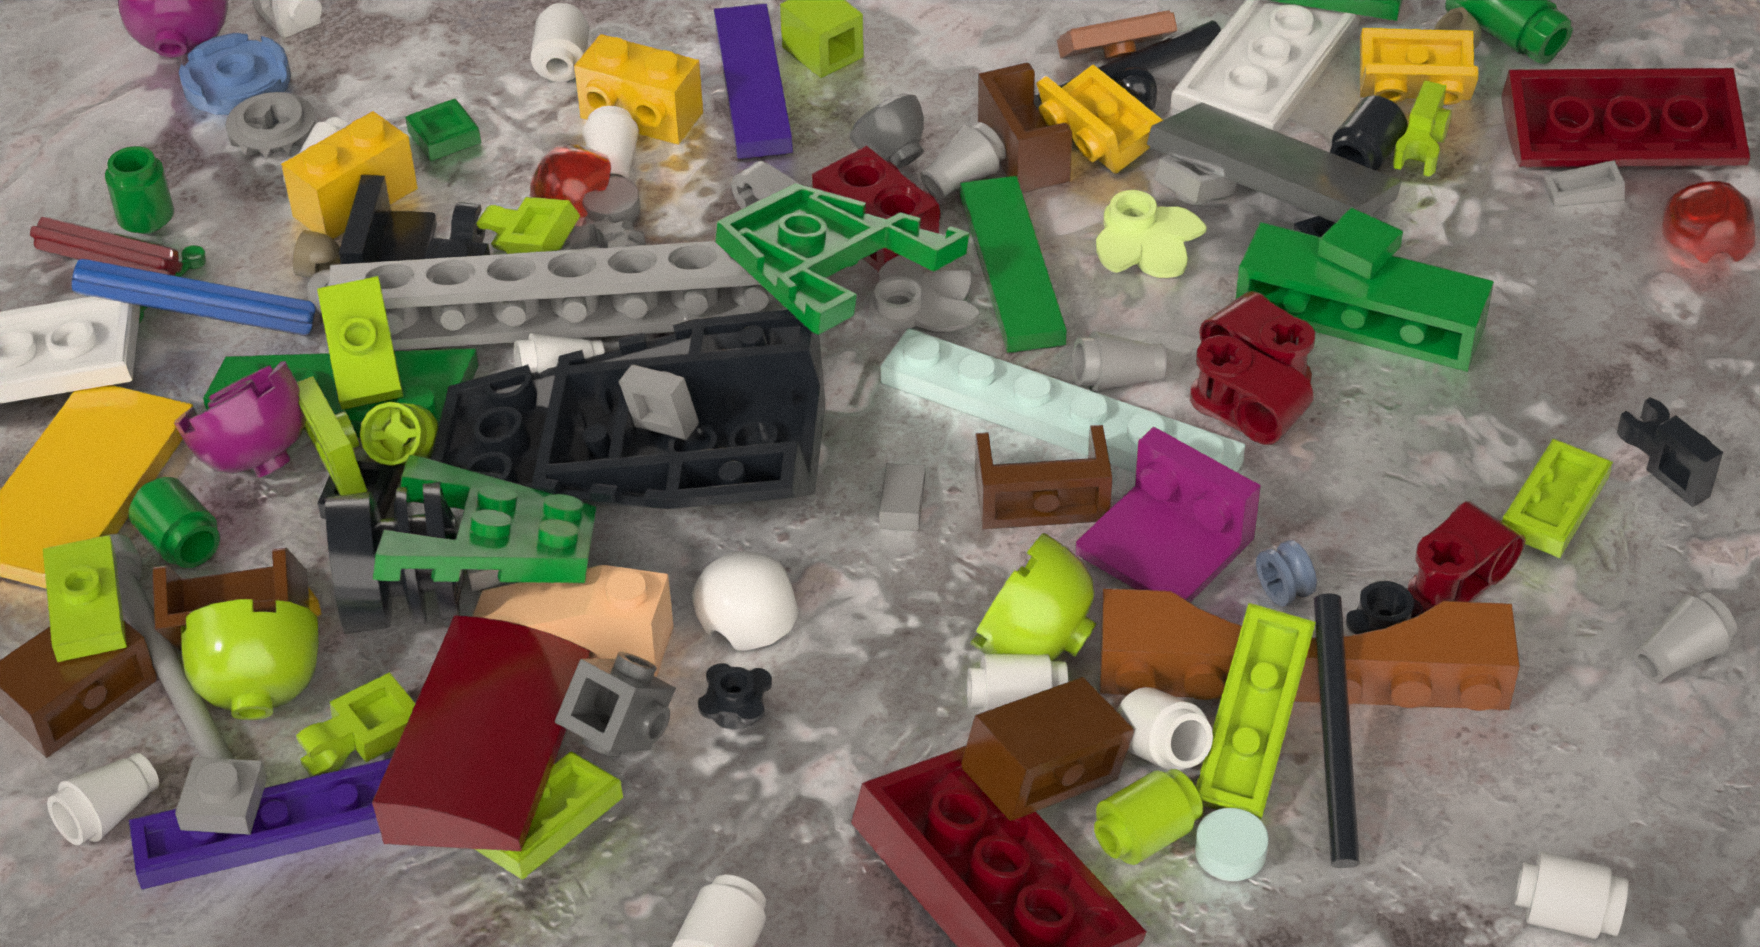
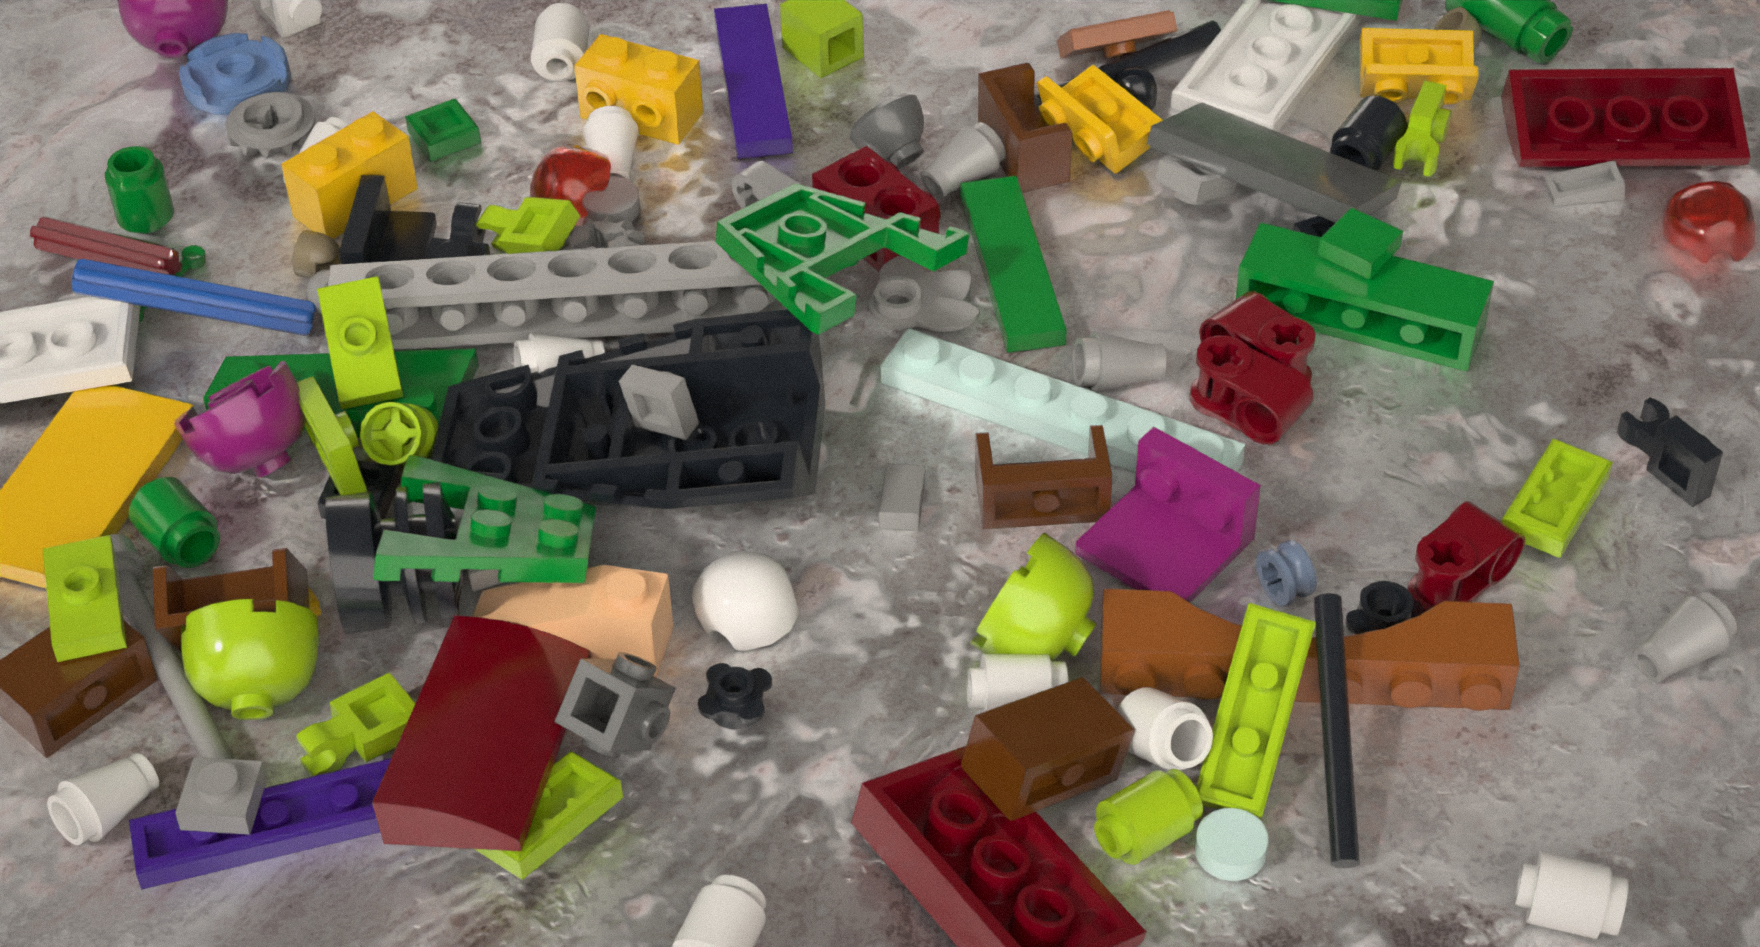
(1146, 235): yellowish green plate -> none

